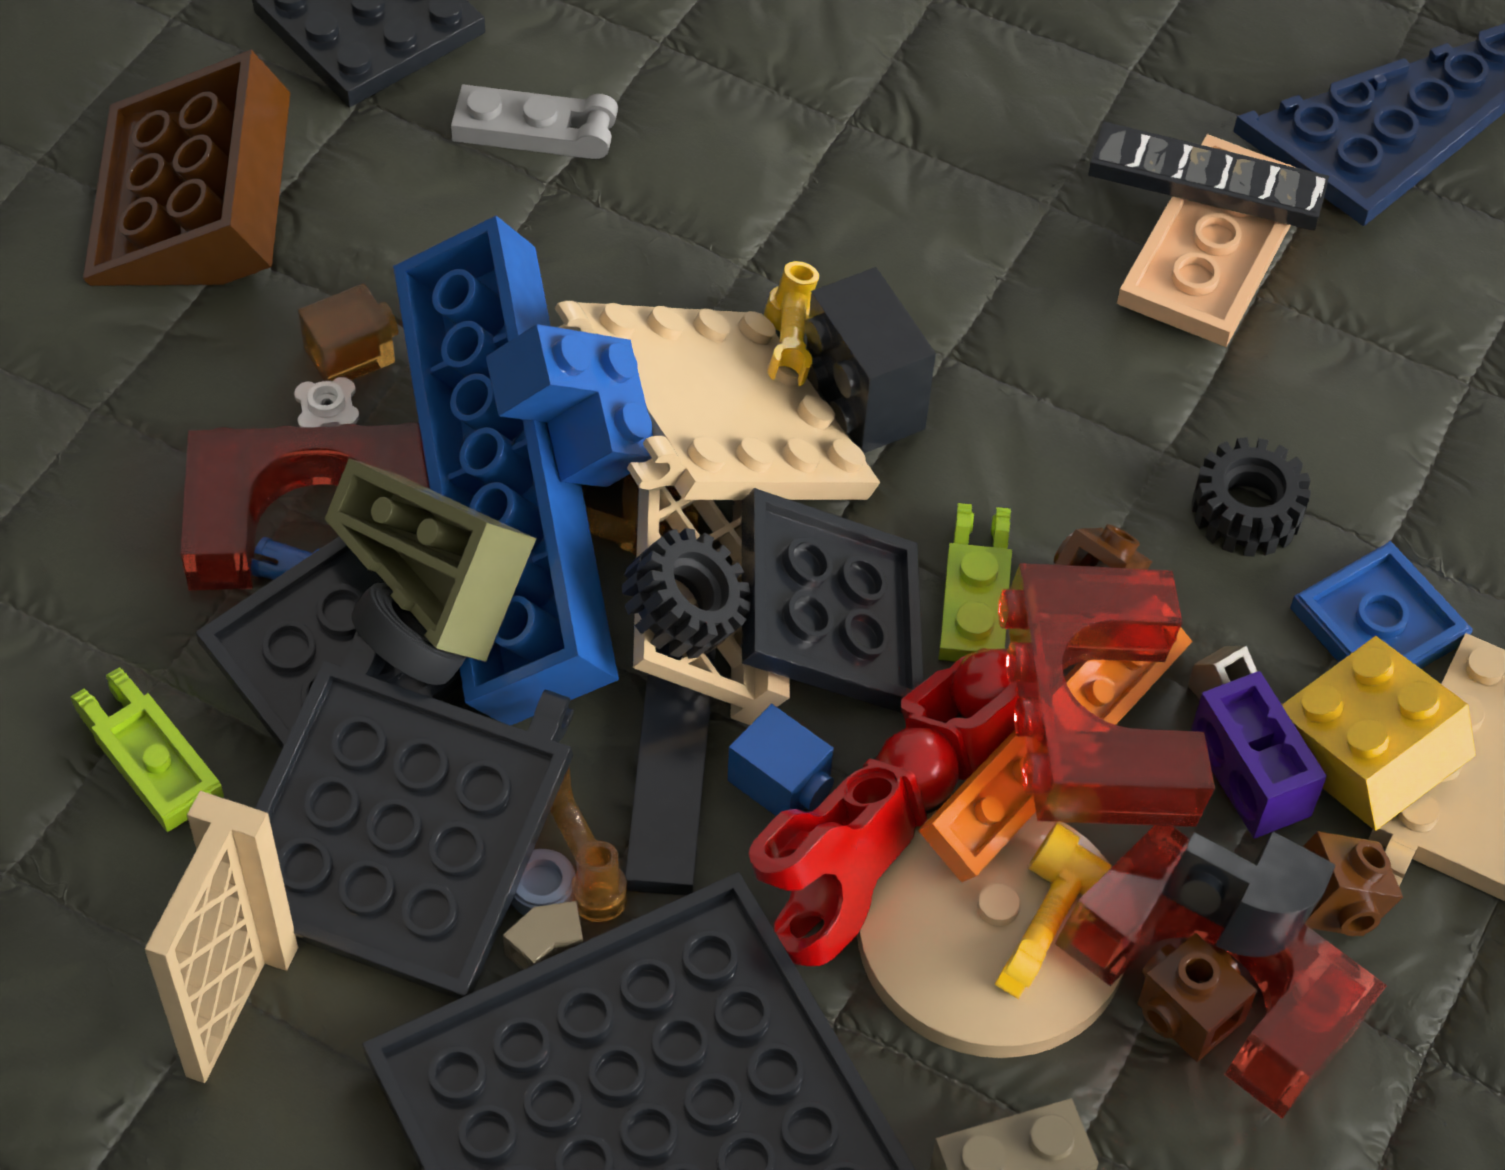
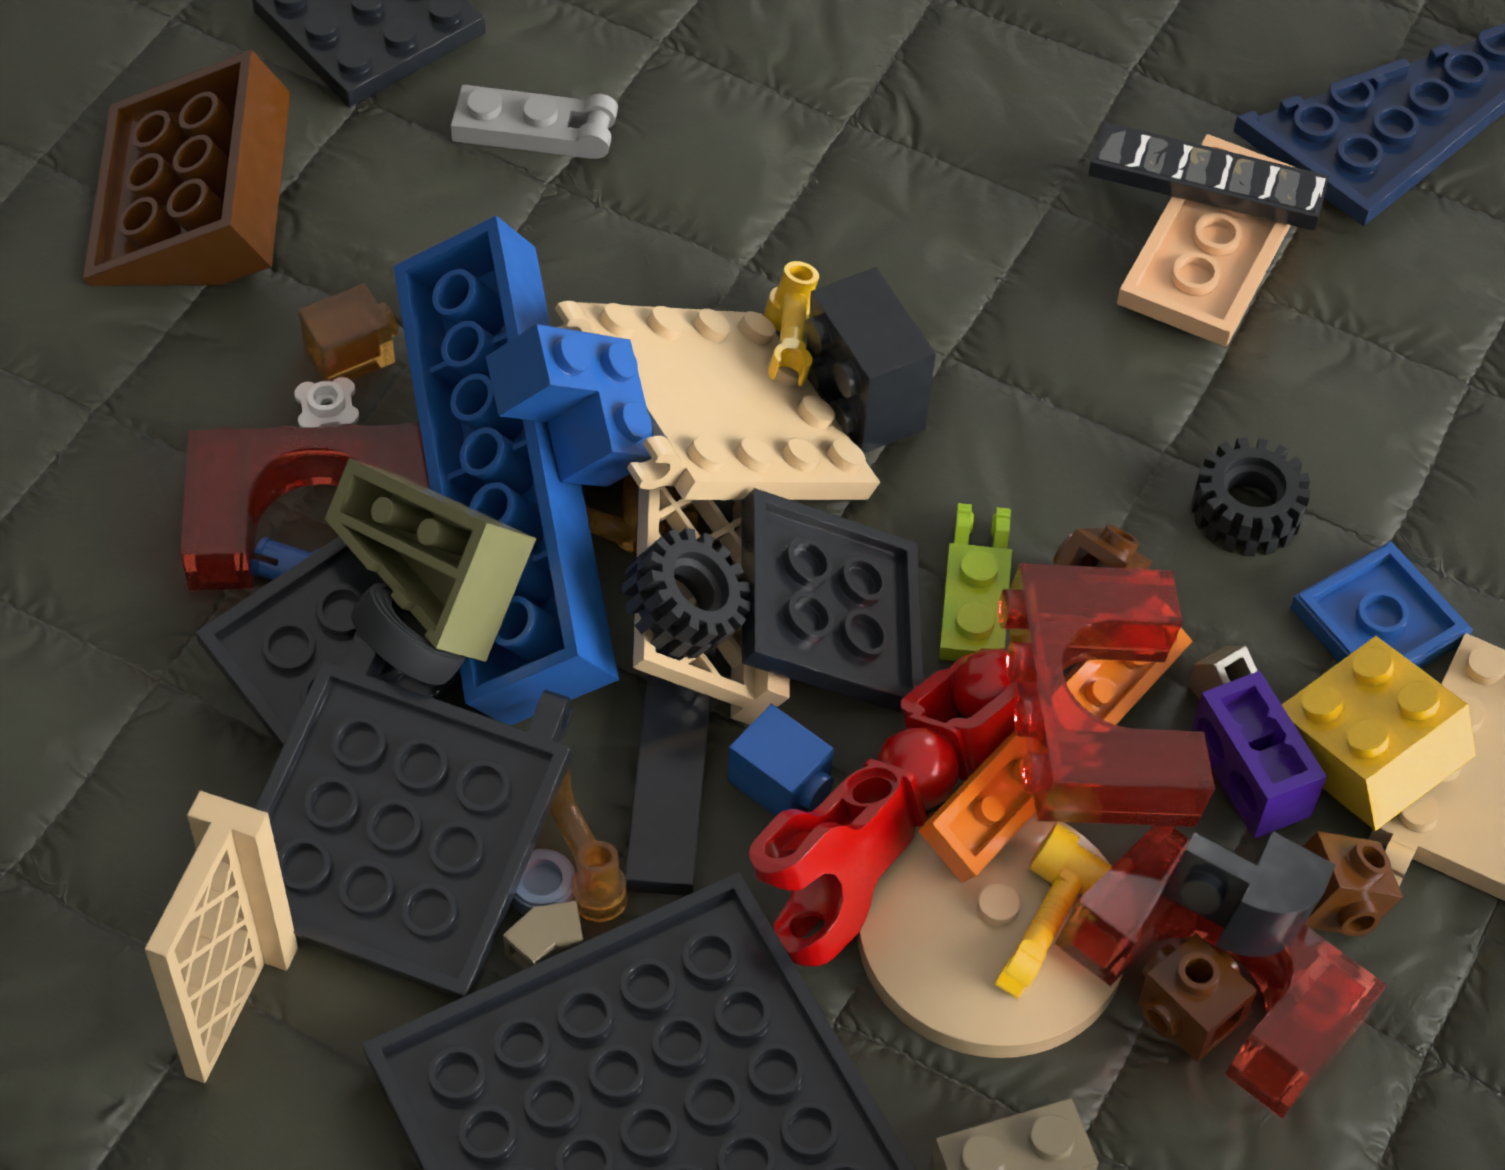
(148, 750): lime hinge -> none

